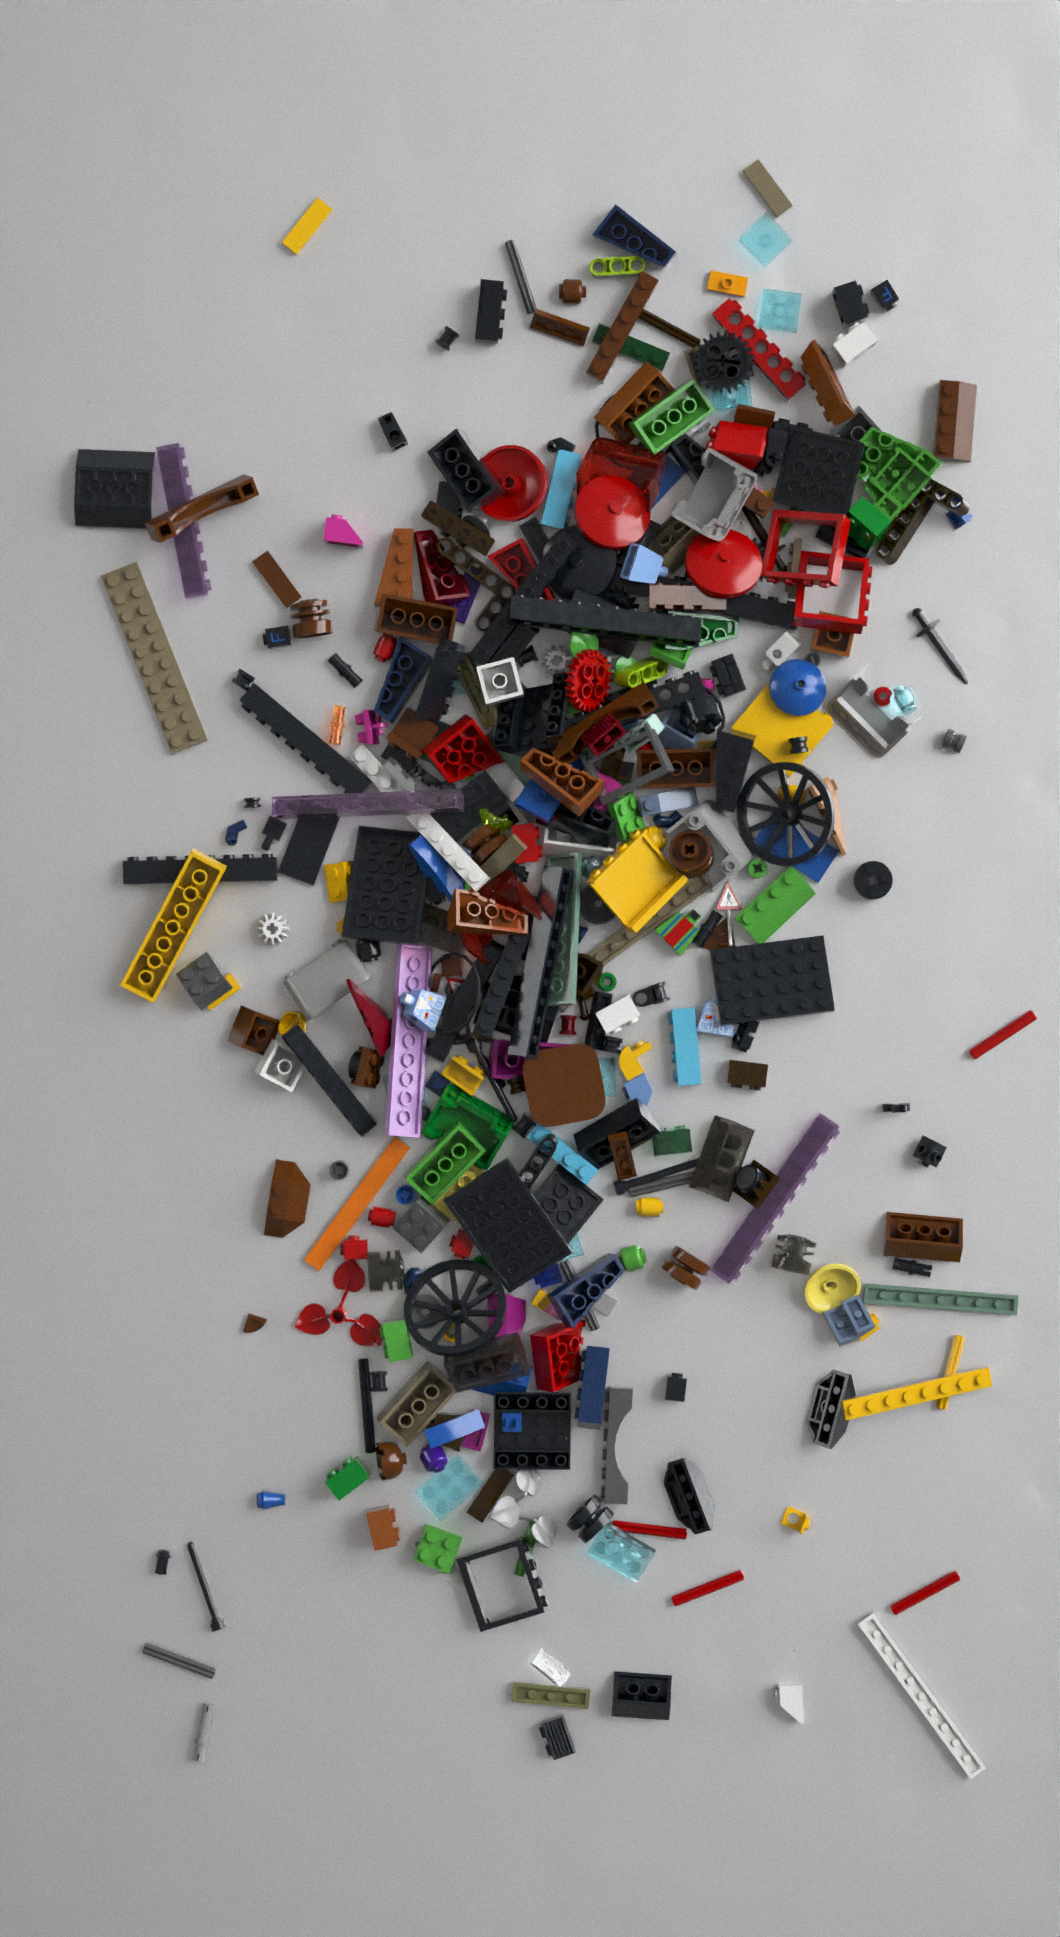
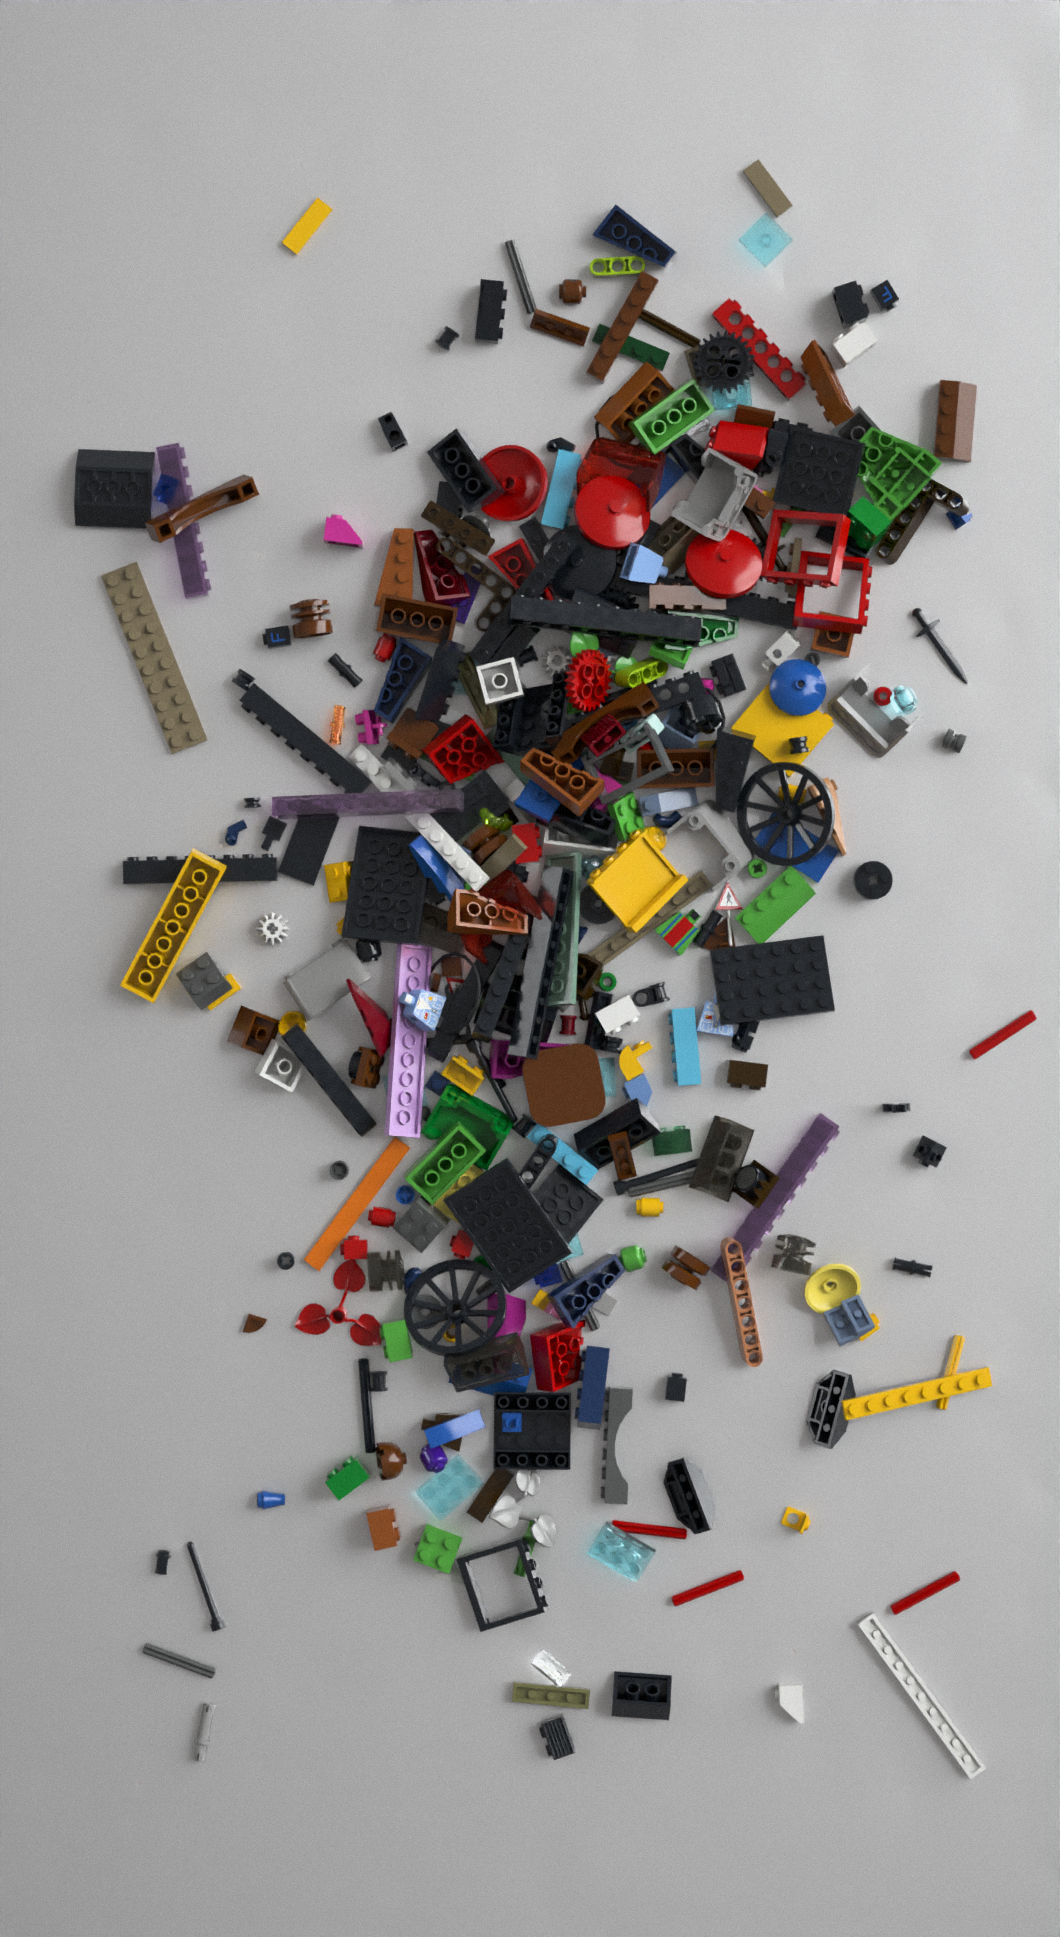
(166, 489): none -> clear blue brick
(277, 579): reddish brown tile -> none
(280, 1260): none -> black bush
(286, 1200): reddish brown wedge -> none
(417, 1404): dark tan slope -> none
(475, 1439): magenta plate -> none
(517, 1085): dark brown wheel -> none
(592, 1520): black wheel -> none
(691, 864): reddish brown wheel -> none
(727, 283): light orange plate -> none
(746, 1309): none -> nougat beam
(780, 310): clear light blue plate -> none
(923, 1237): reddish brown slope -> none
(940, 1299): sand green plate -> none

